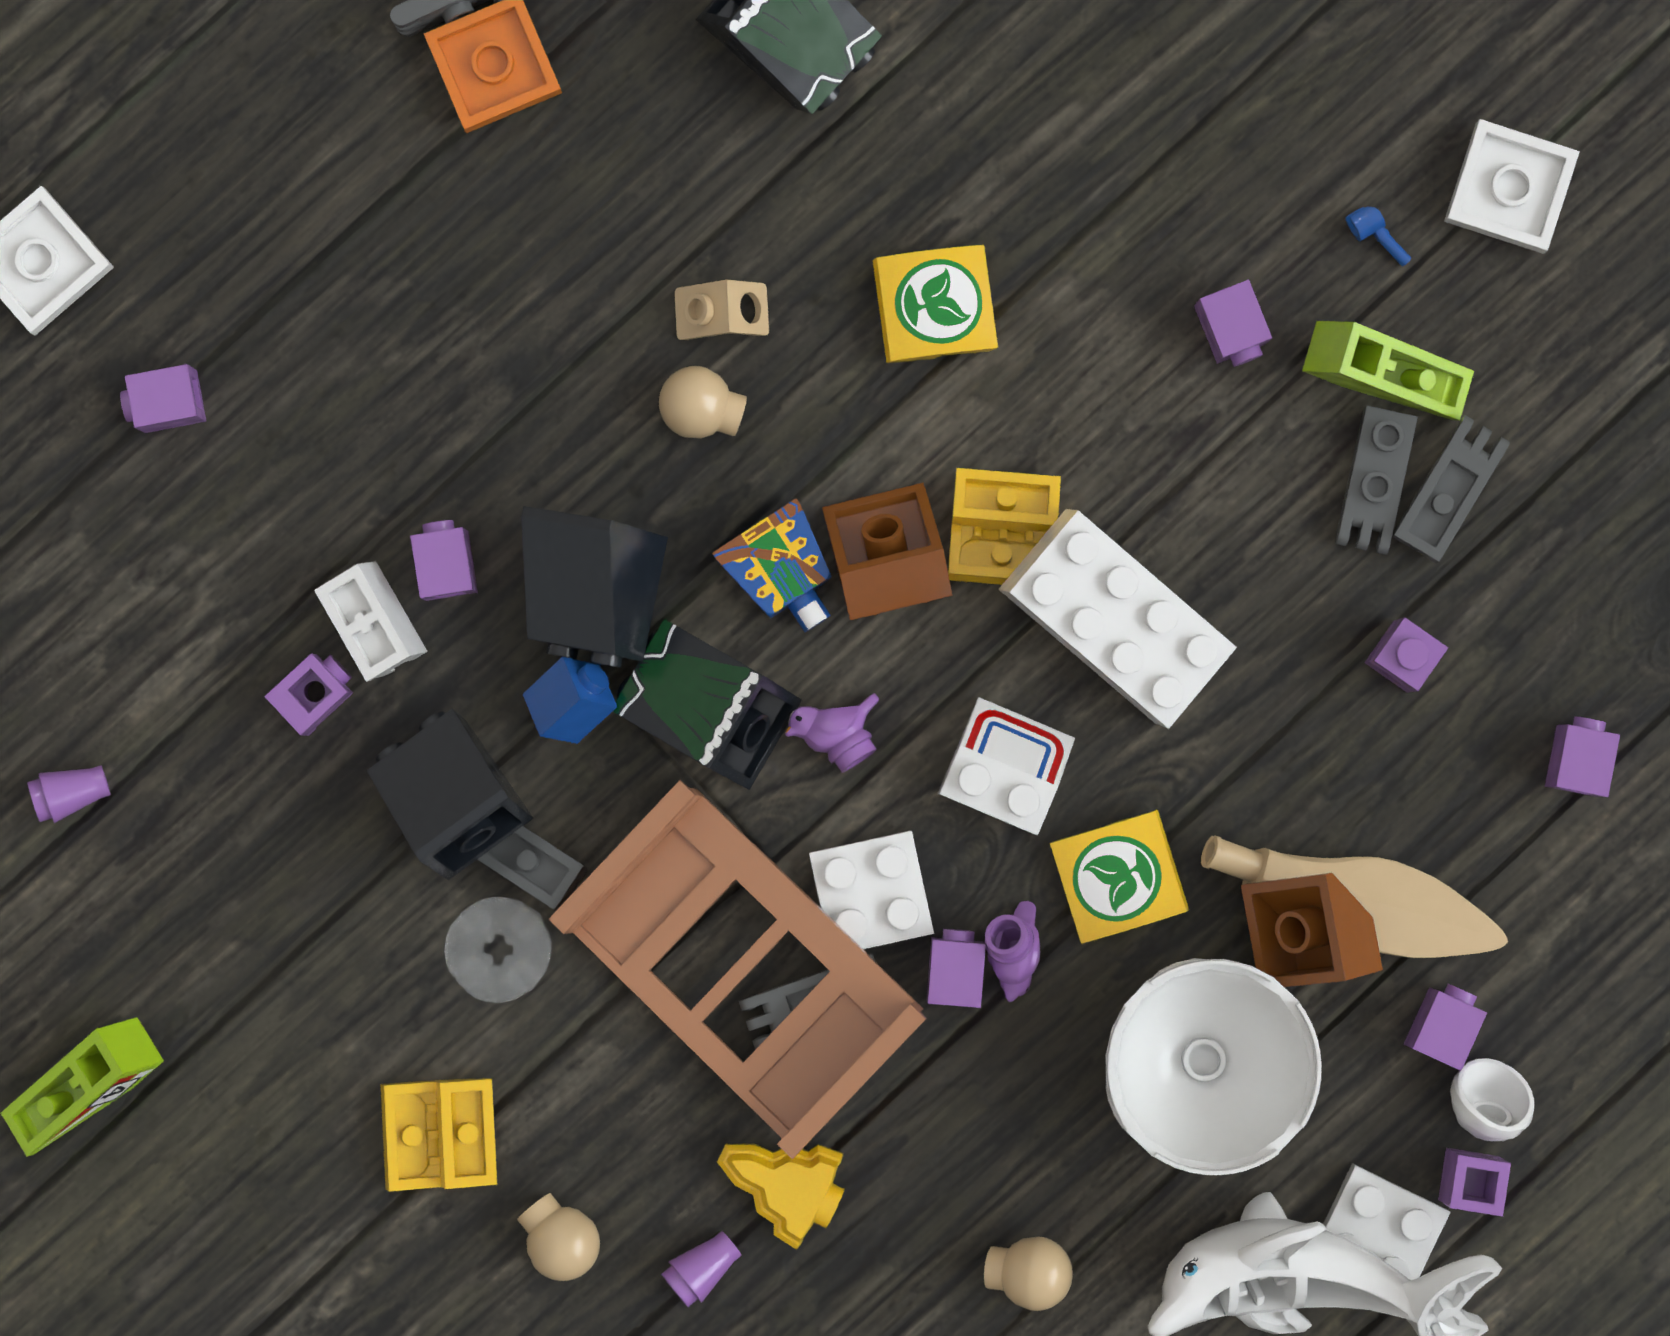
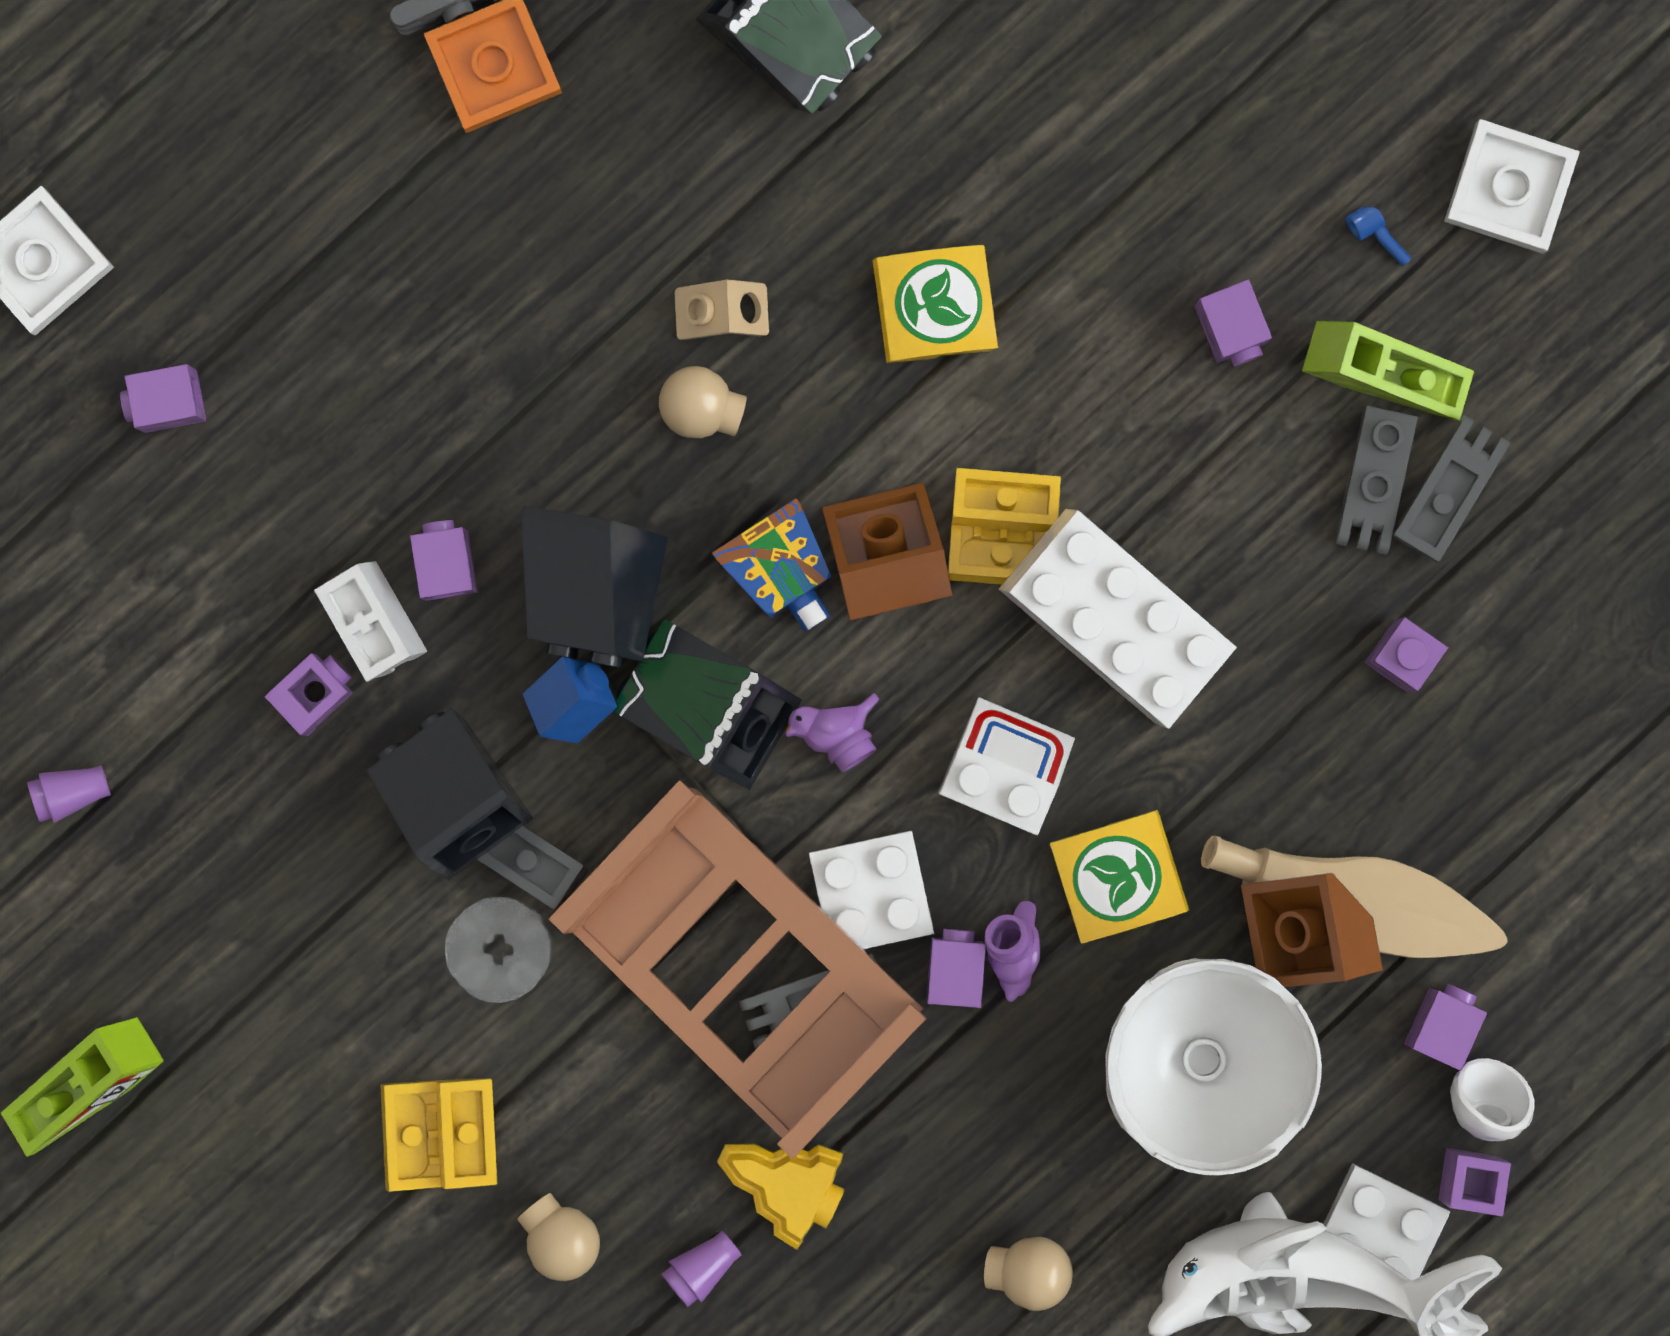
(1583, 758): medium lavender brick -> none

